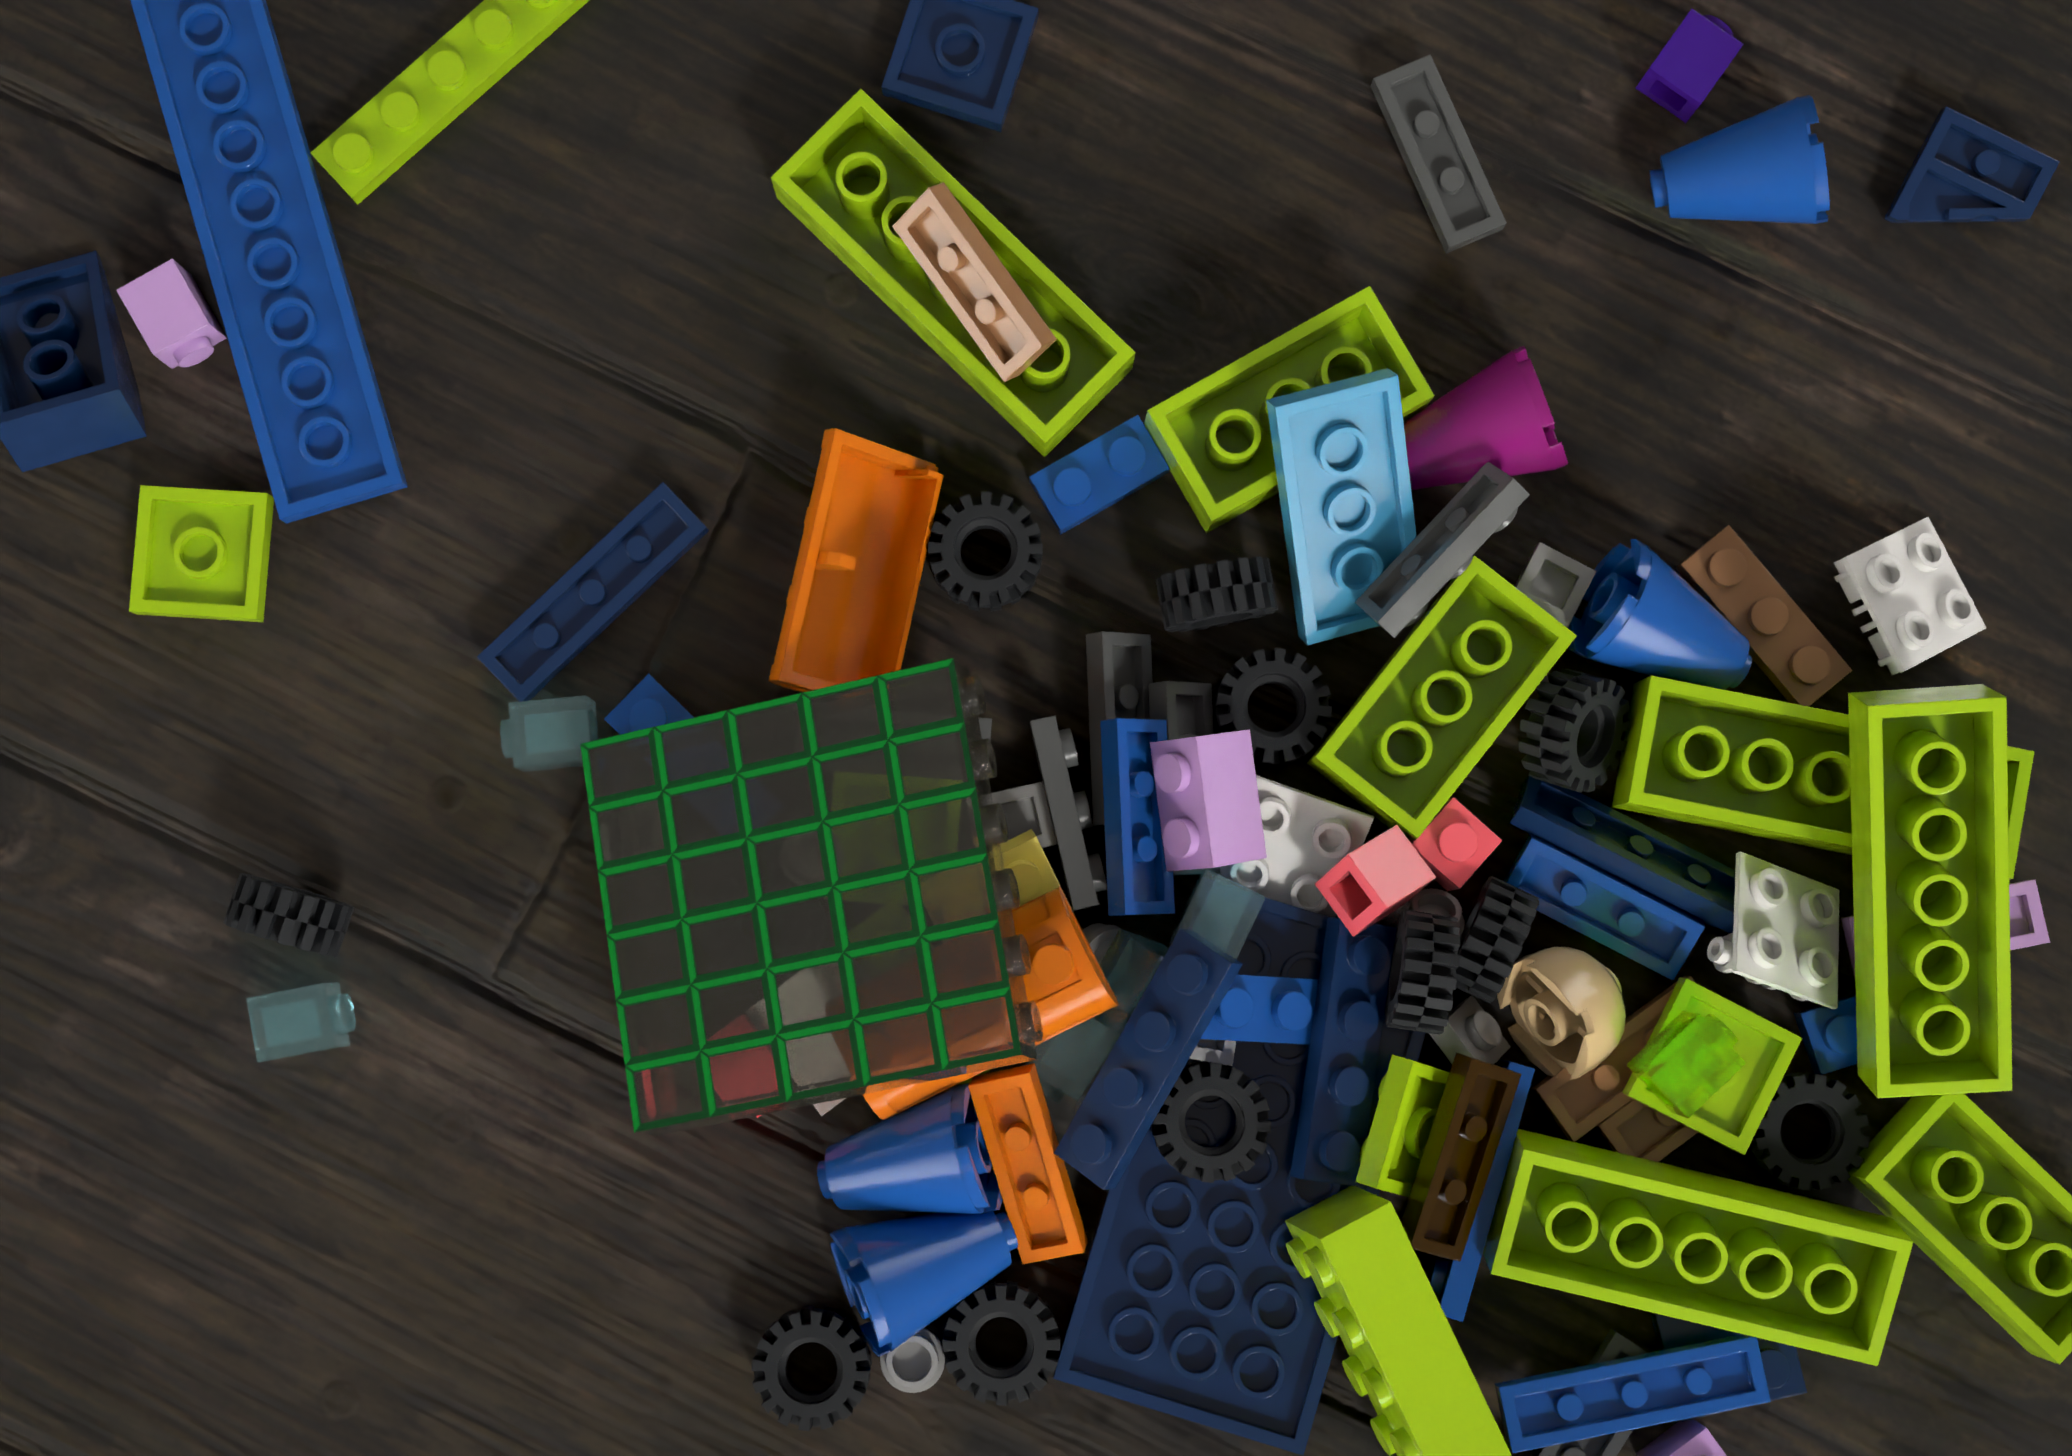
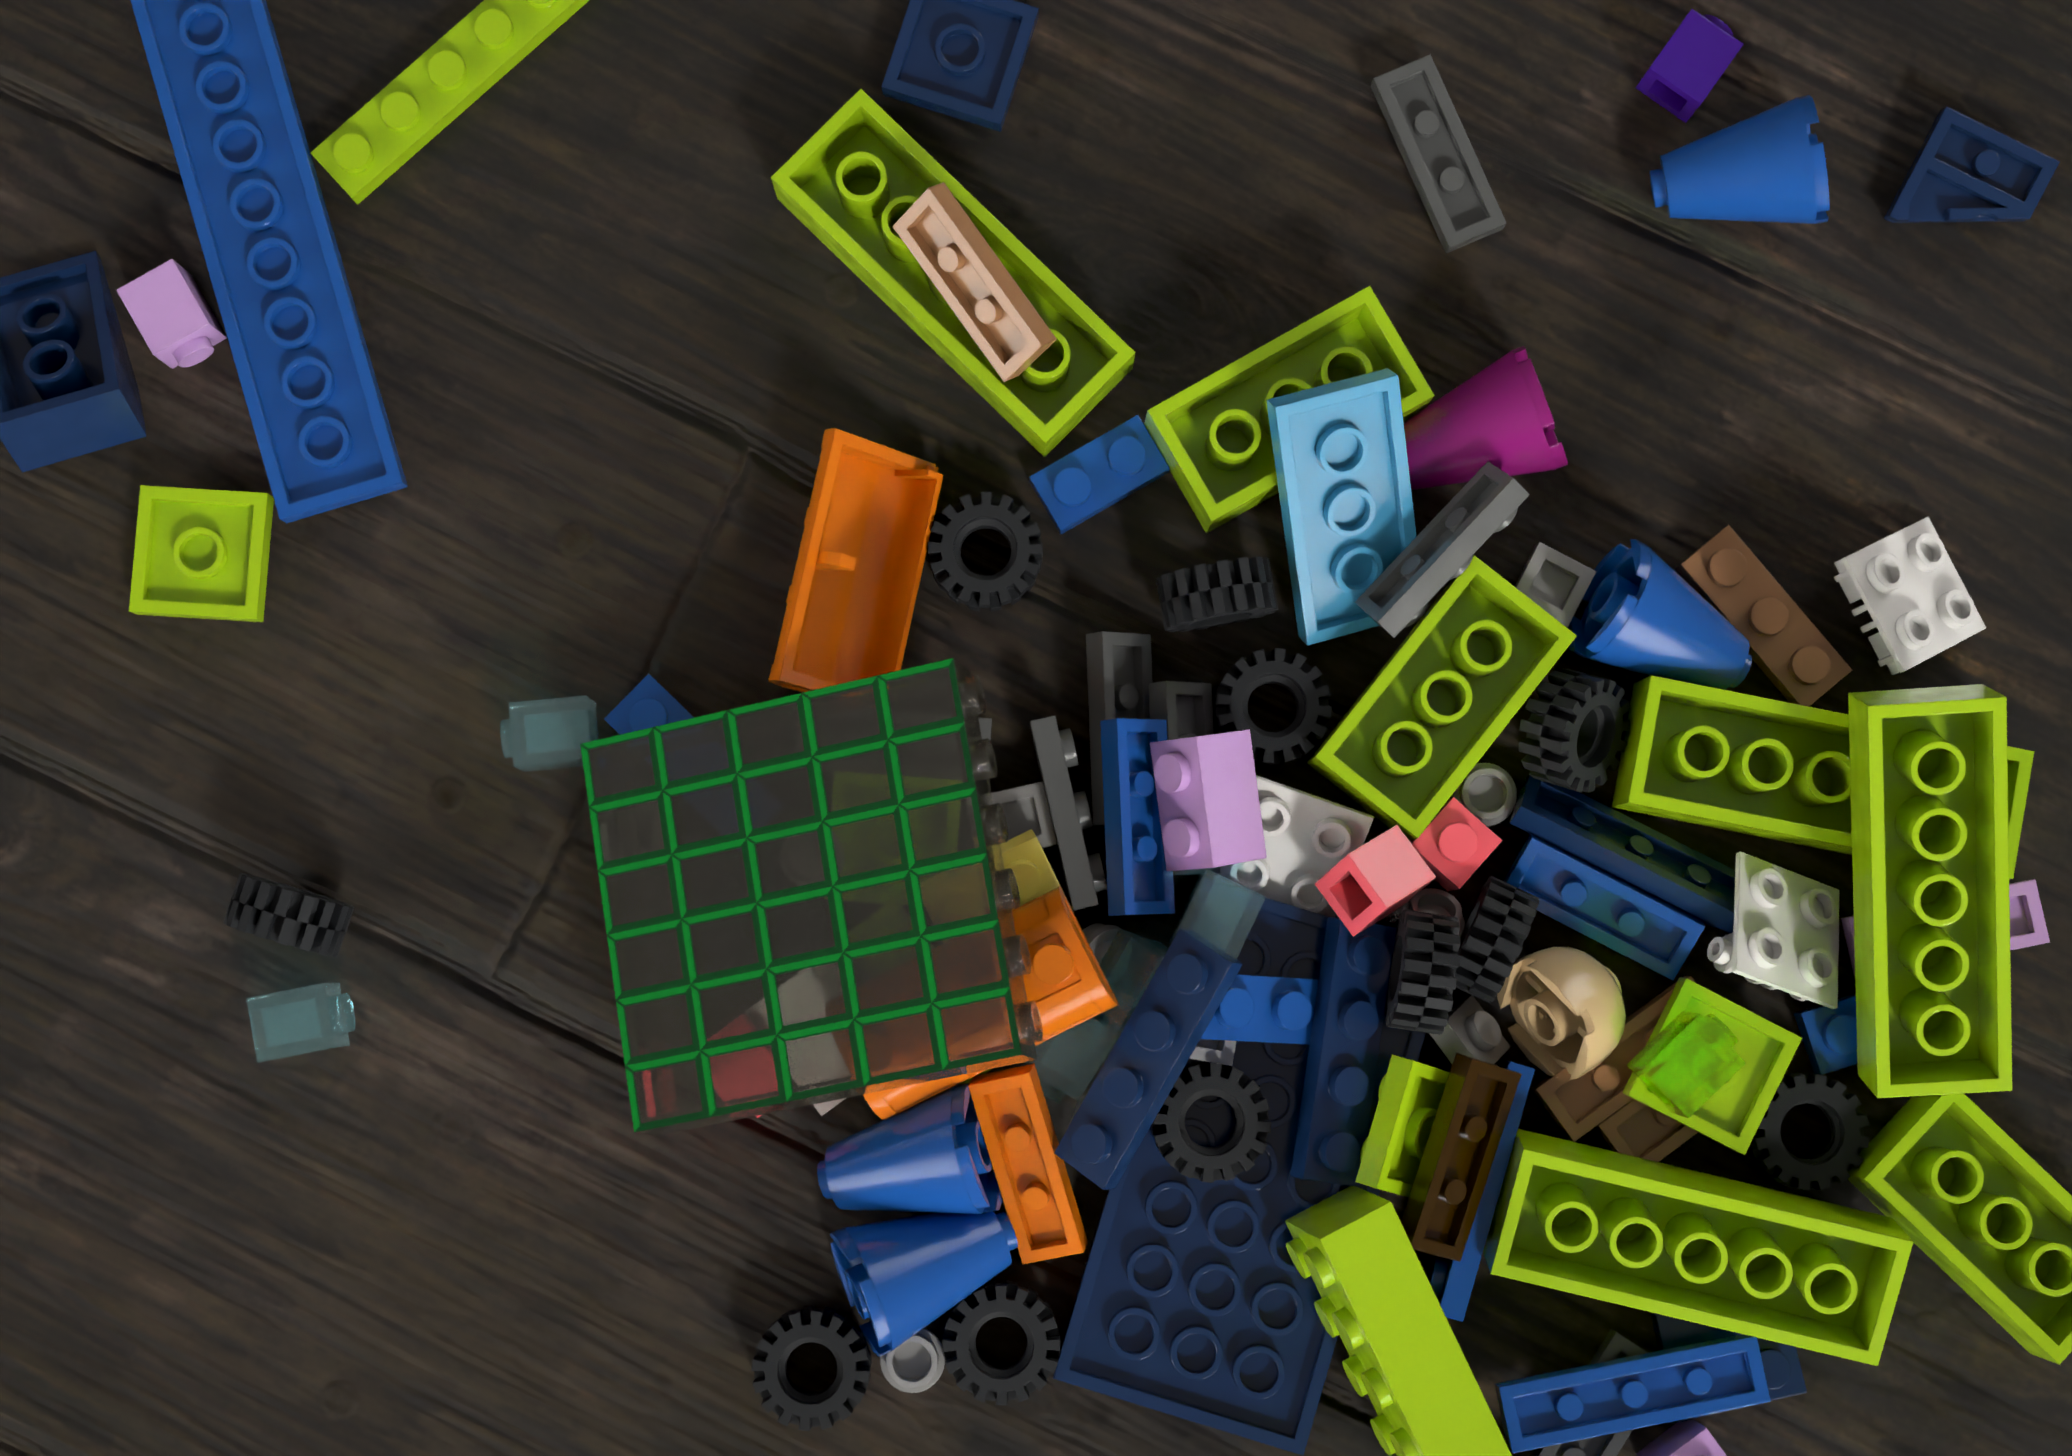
(593, 593): dark blue plate -> none
(1488, 793): none -> light grey plate

